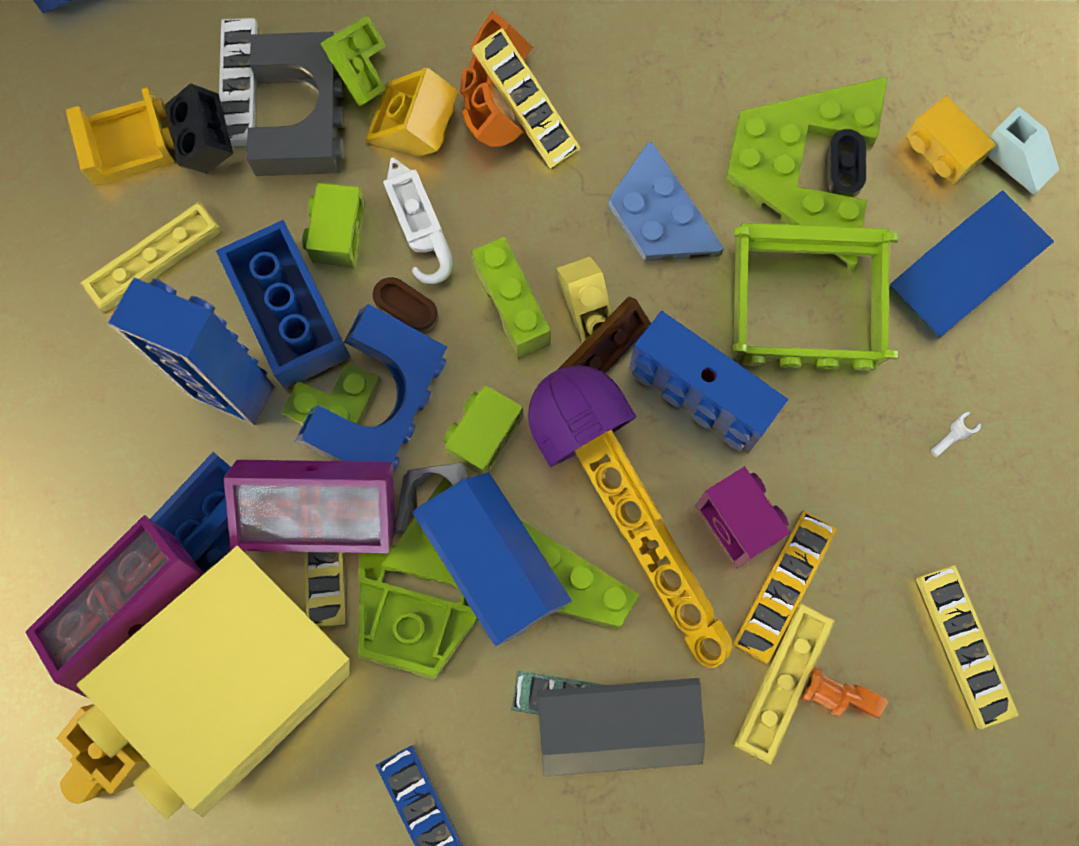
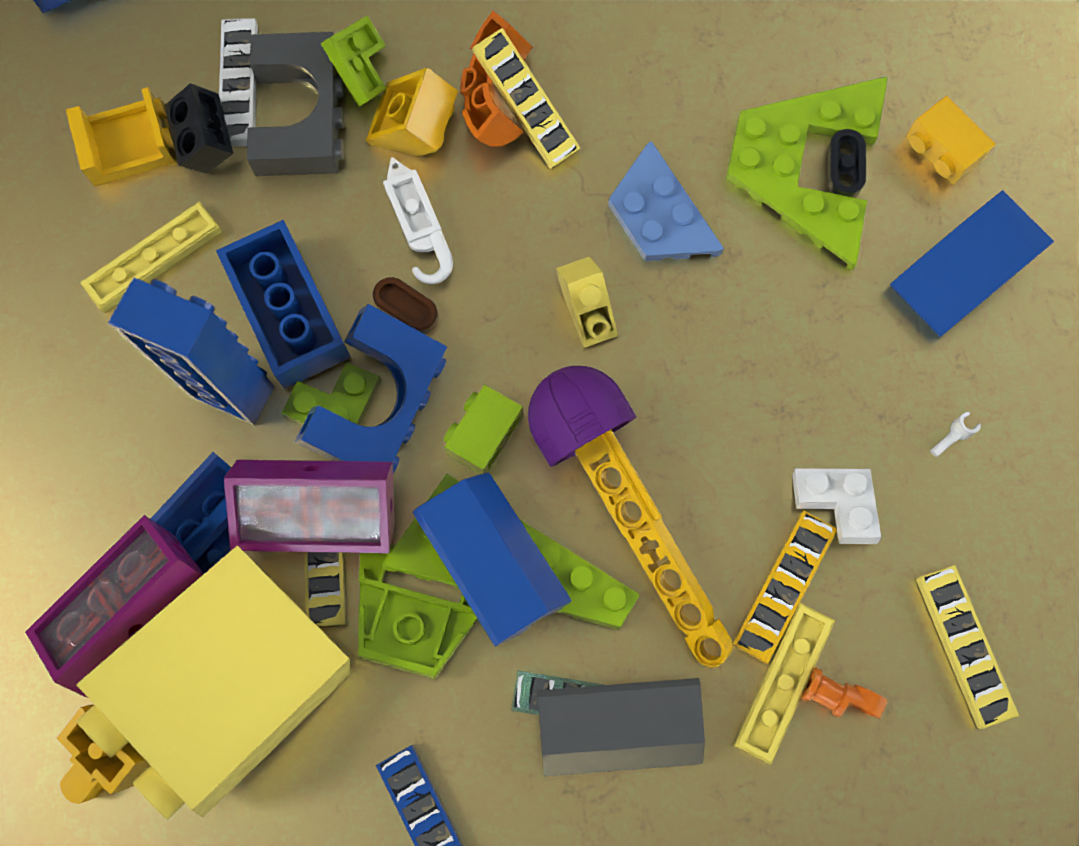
(334, 224): lime brick -> none
(414, 478): light grey helmet -> none
(512, 297): lime arch -> none
(611, 337): reddish brown tile -> none
(705, 382): blue brick -> none
(742, 516): magenta brick -> none
(816, 240): lime window -> none
(848, 493): none -> white plate
(1024, 150): light aqua slope -> none

